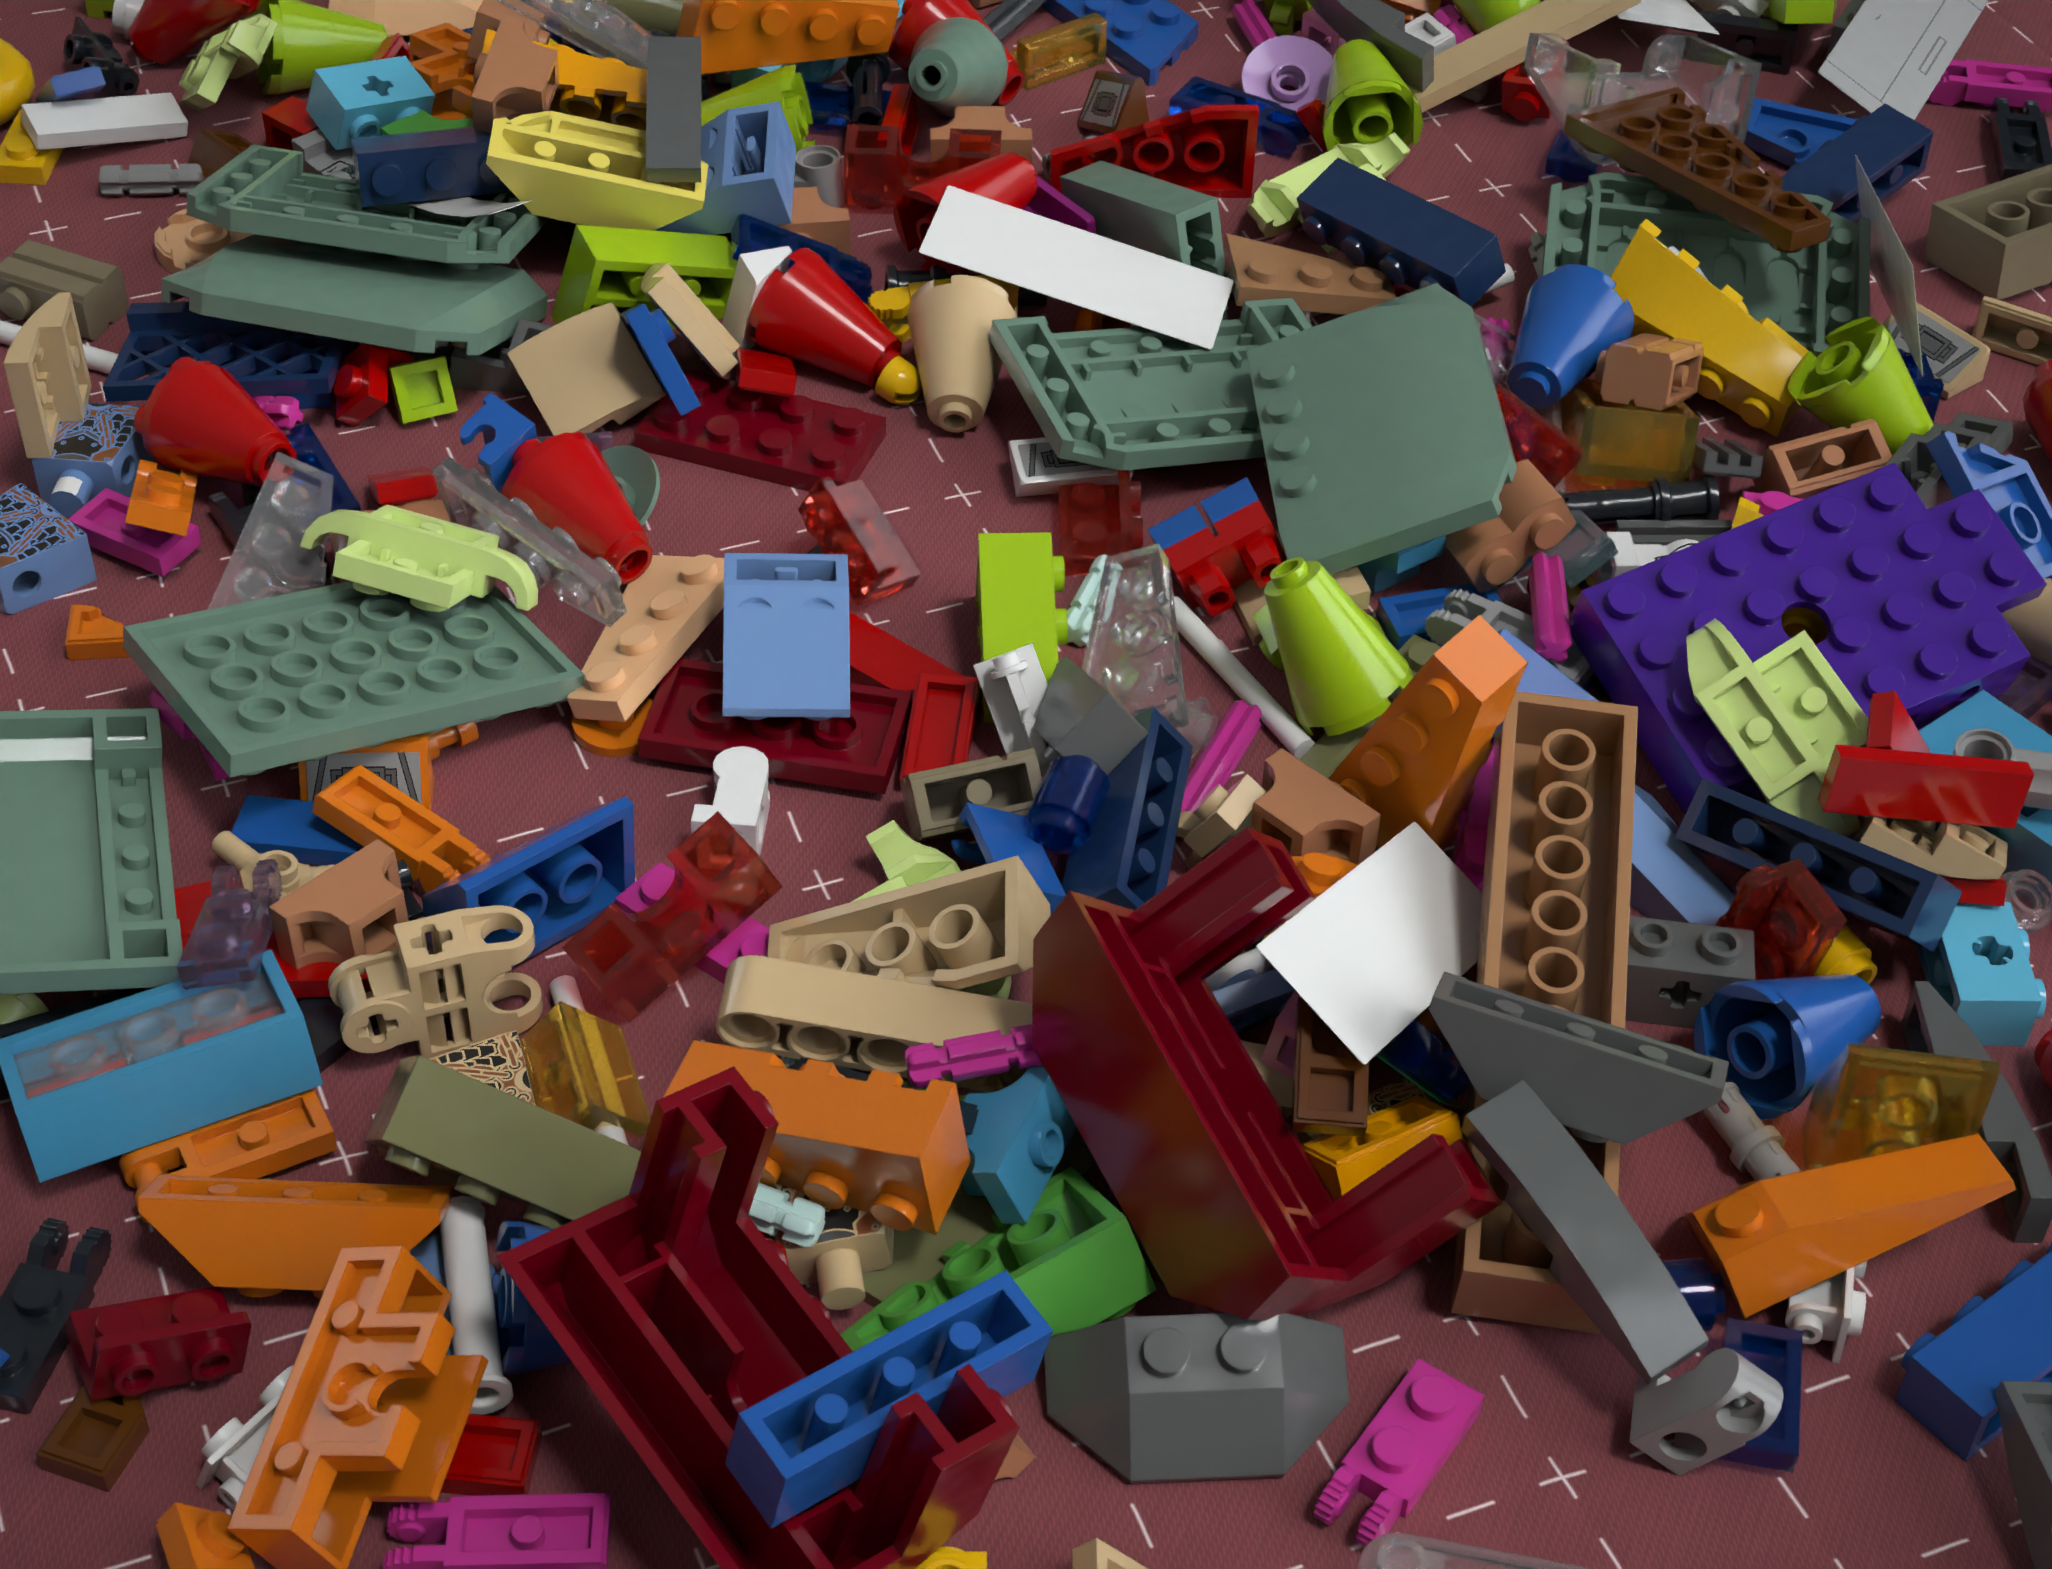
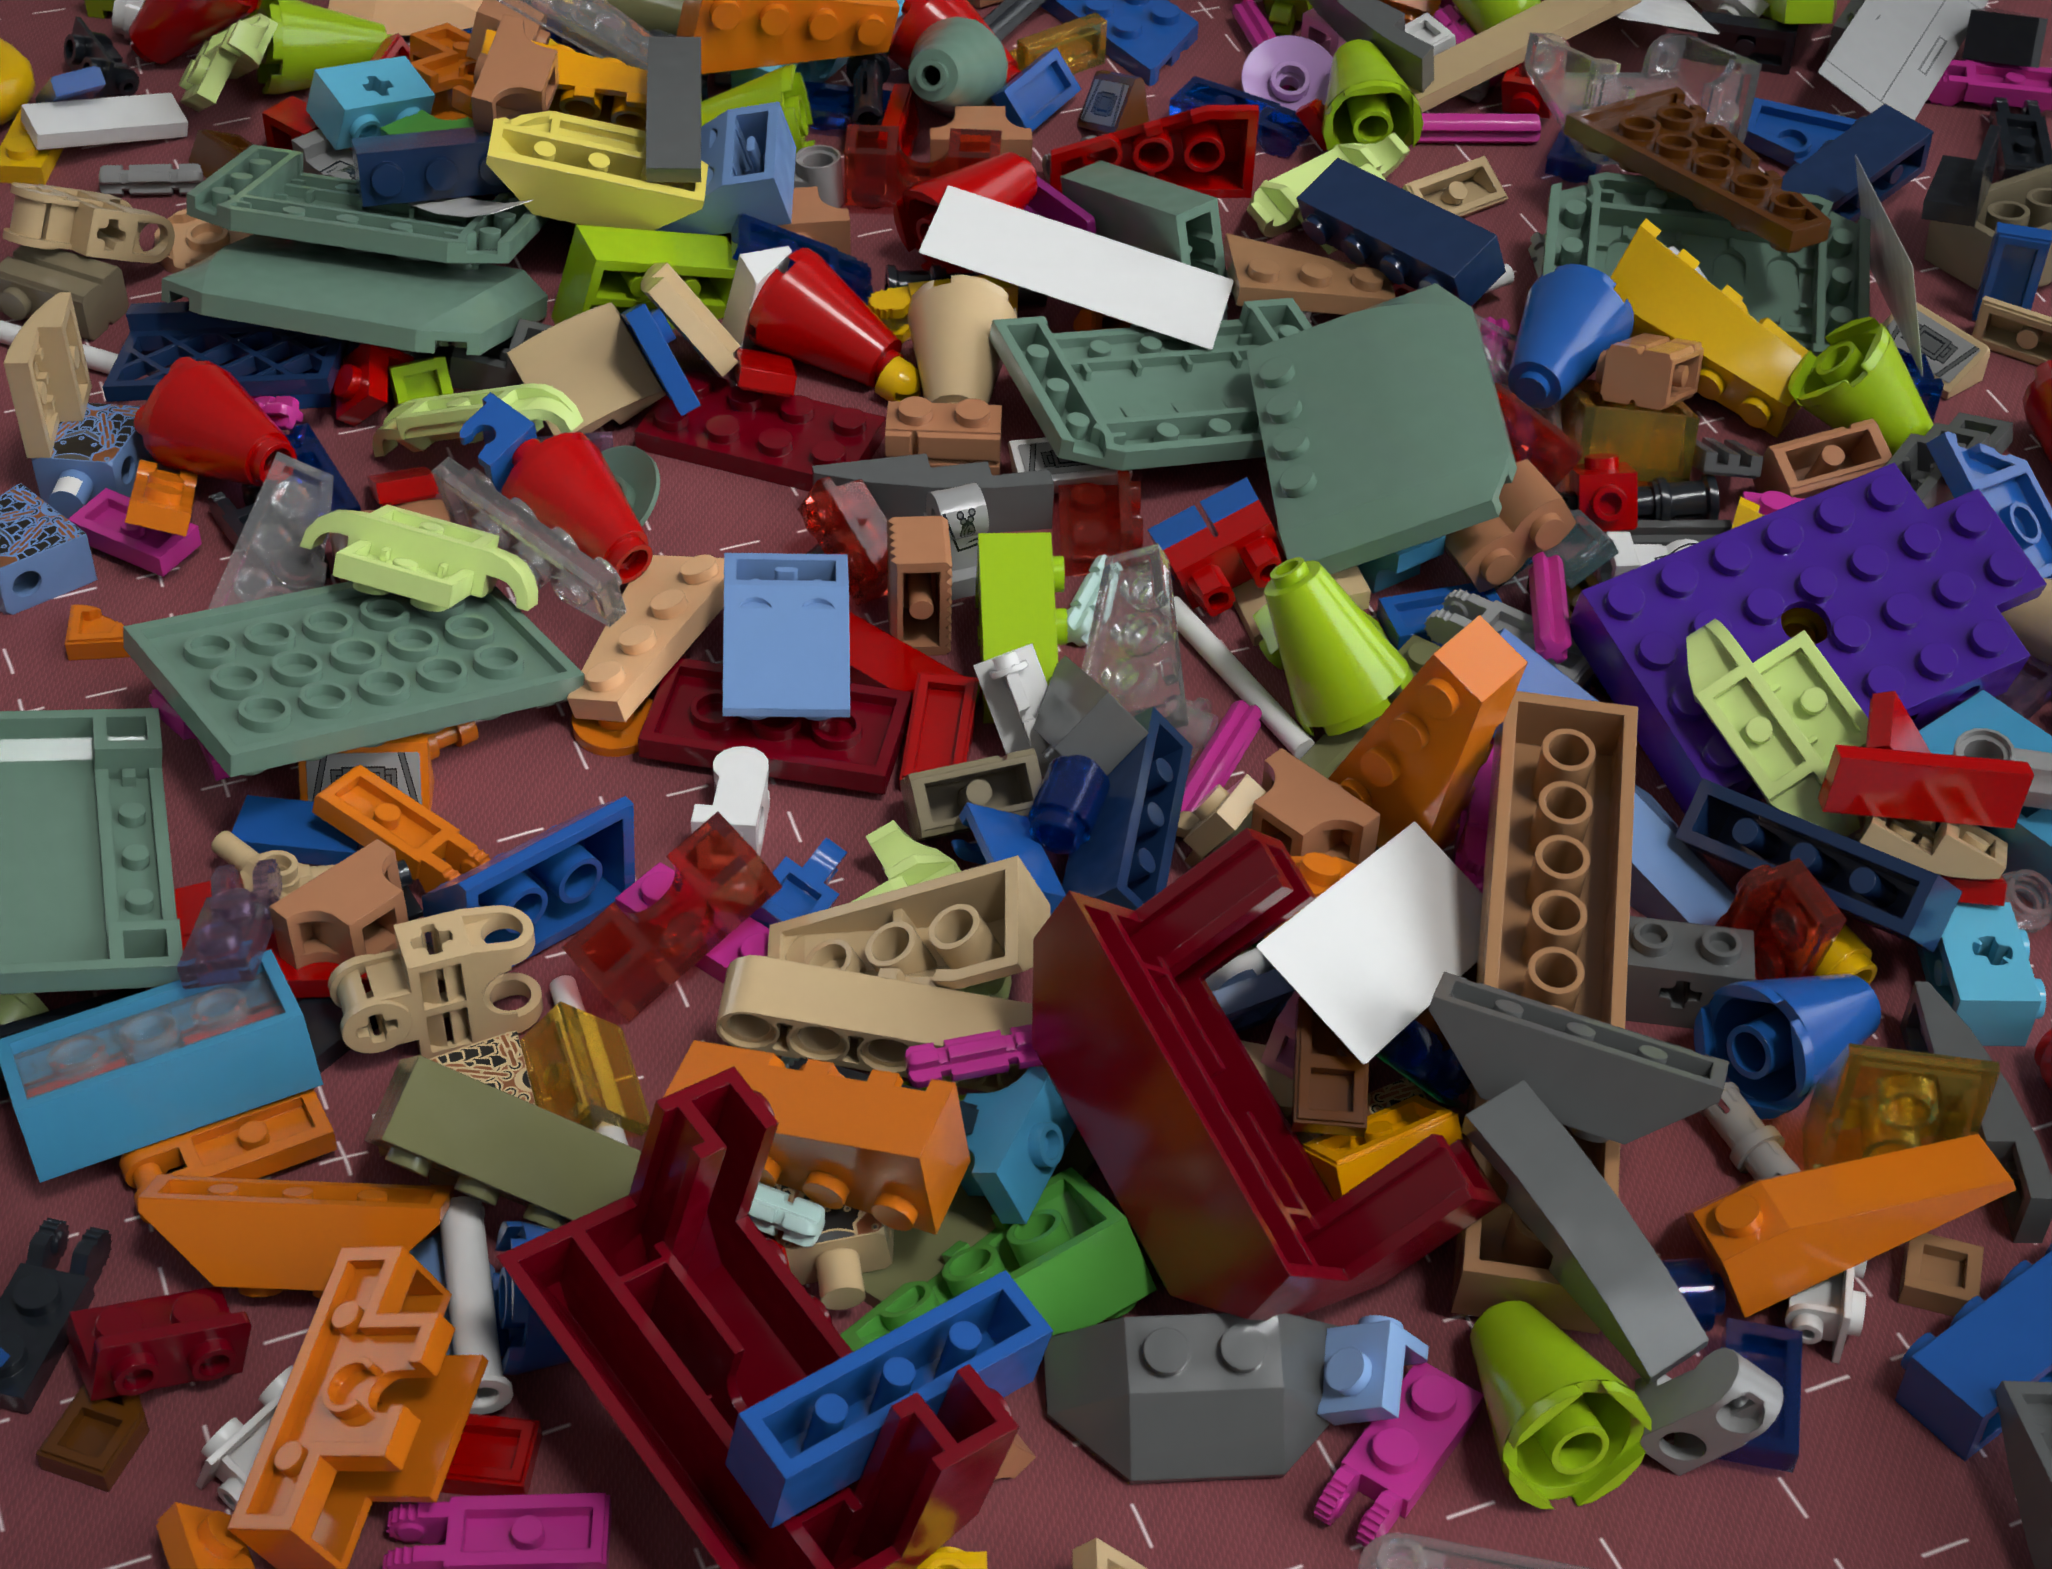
(85, 223): none -> tan piece
(441, 417): none -> yellowish green plate
(804, 887): none -> blue plate
(902, 483): none -> dark grey slope
(920, 583): none -> nougat brick
(945, 431): none -> nougat brick
(966, 517): none -> light grey leg
(1037, 91): none -> blue tile
(1366, 1369): none -> light blue bracket
(1461, 188): none -> tan slope
(1480, 128): none -> dark pink axle
(1554, 1409): none -> lime cone
(1606, 491): none -> red bracket
(1940, 1273): none -> medium nougat tile
(1962, 184): none -> black panel
(2004, 37): none -> black slope
(2014, 265): none -> blue tile

